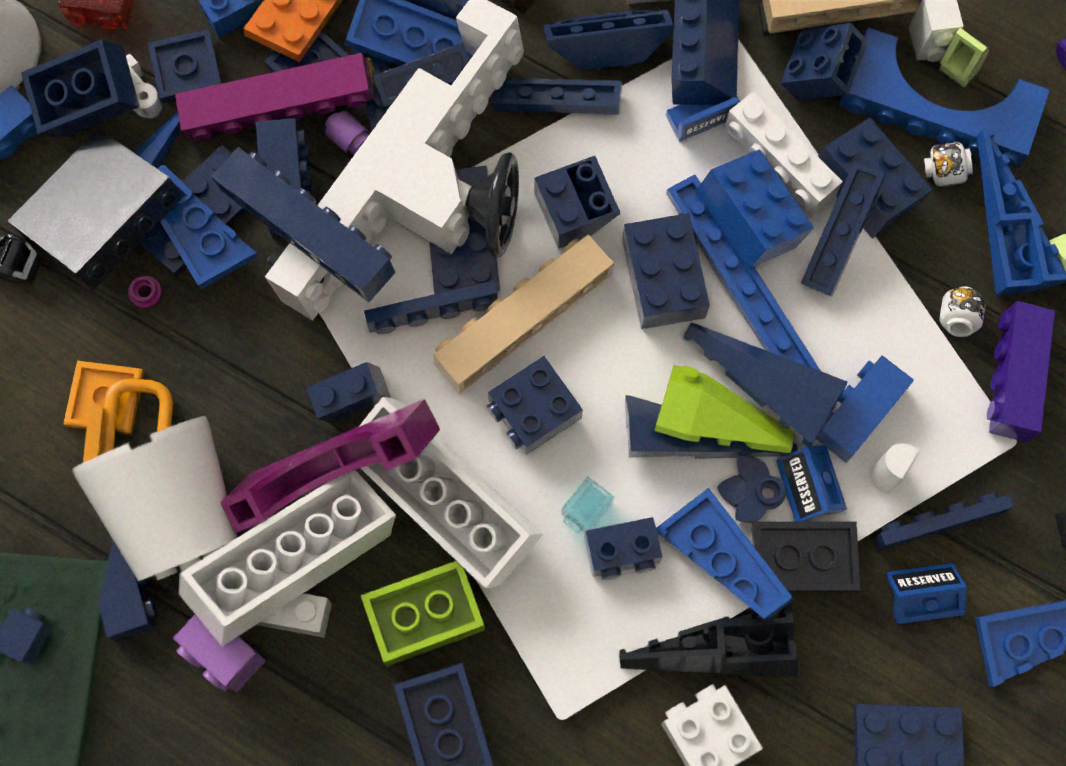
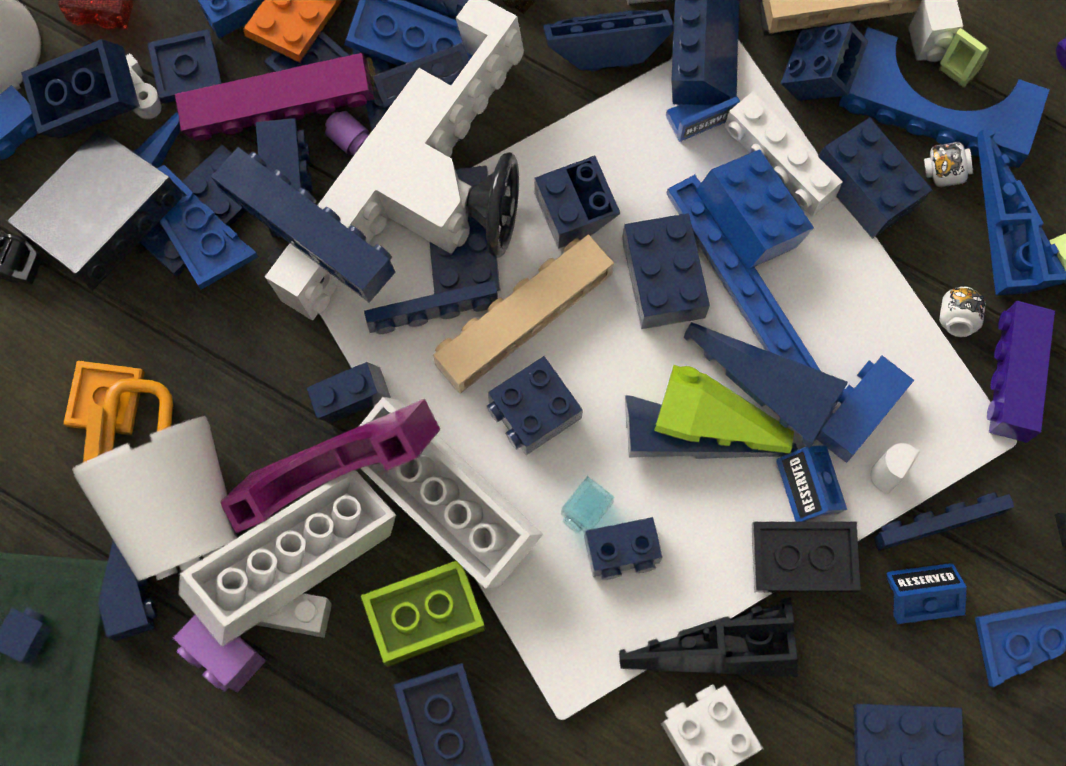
(140, 284): magenta plate -> none
(558, 96): dark blue plate -> none
(720, 548): blue wing -> none
(747, 488): dark blue plate -> none
(843, 228): dark blue plate -> none

